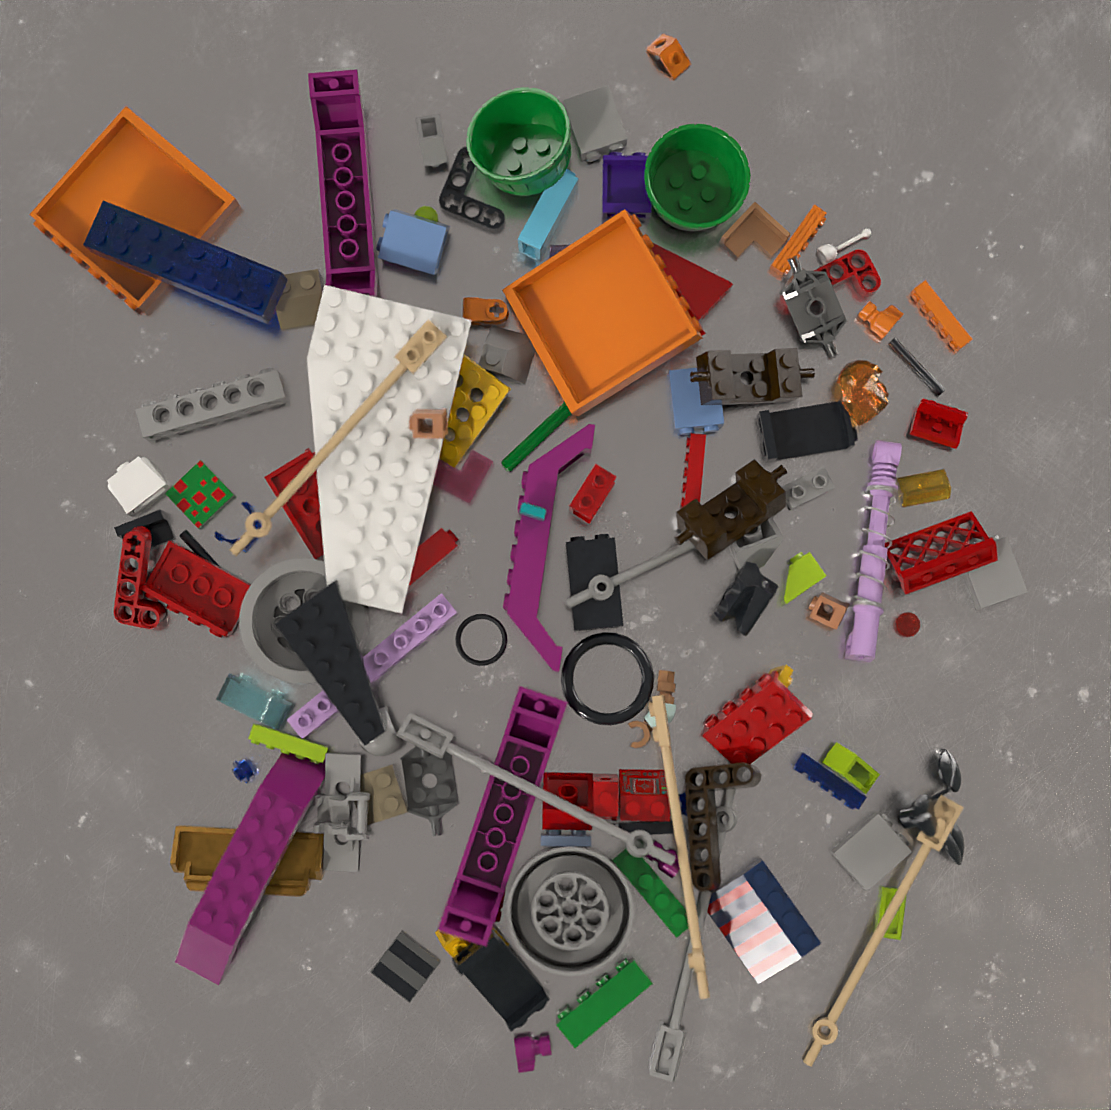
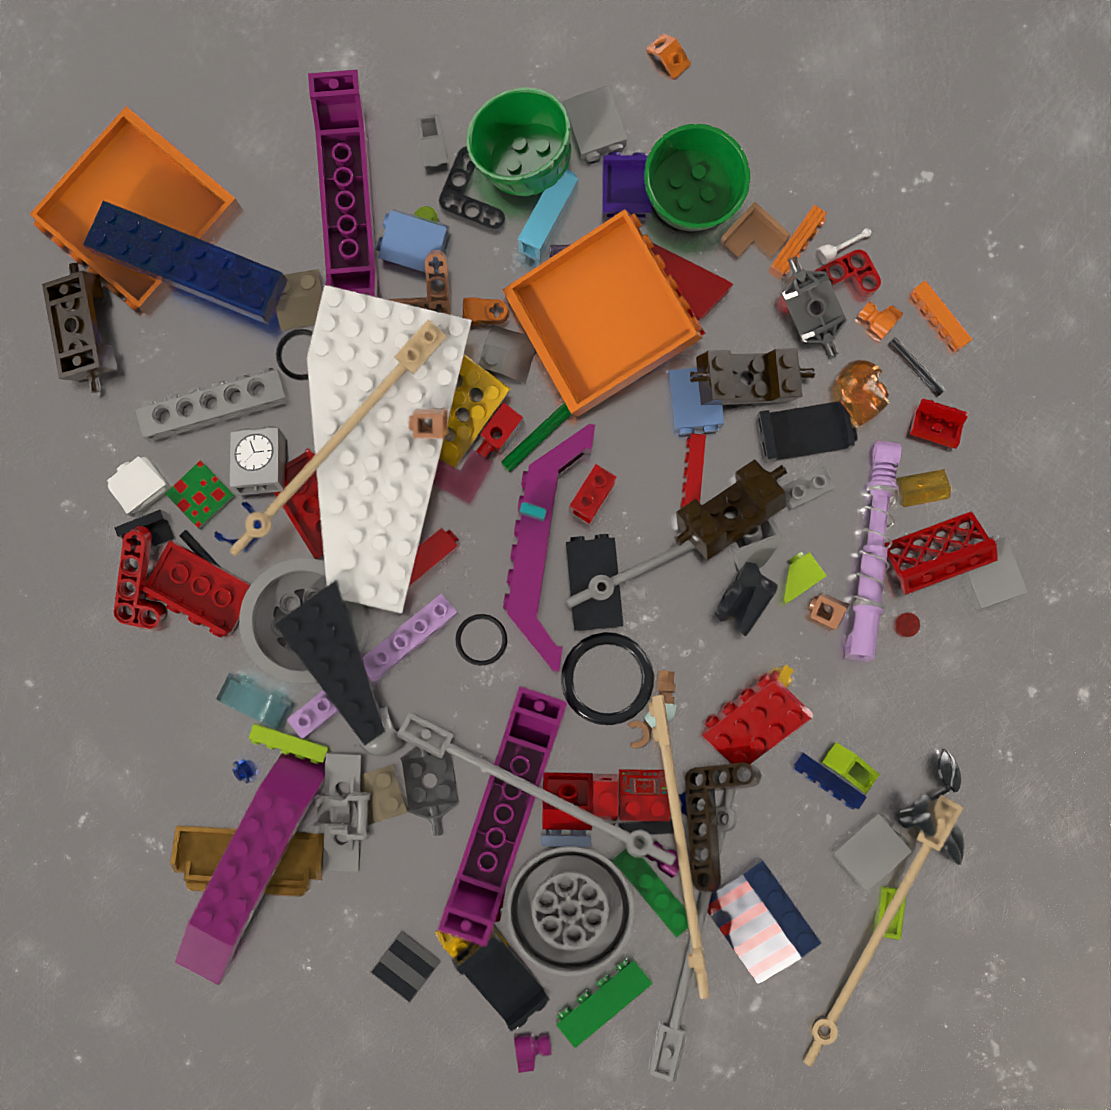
(79, 352): none -> dark brown brick
(257, 461): none -> light grey brick
(278, 353): none -> black tyre
(433, 297): none -> nougat beam
(504, 421): none -> red torso

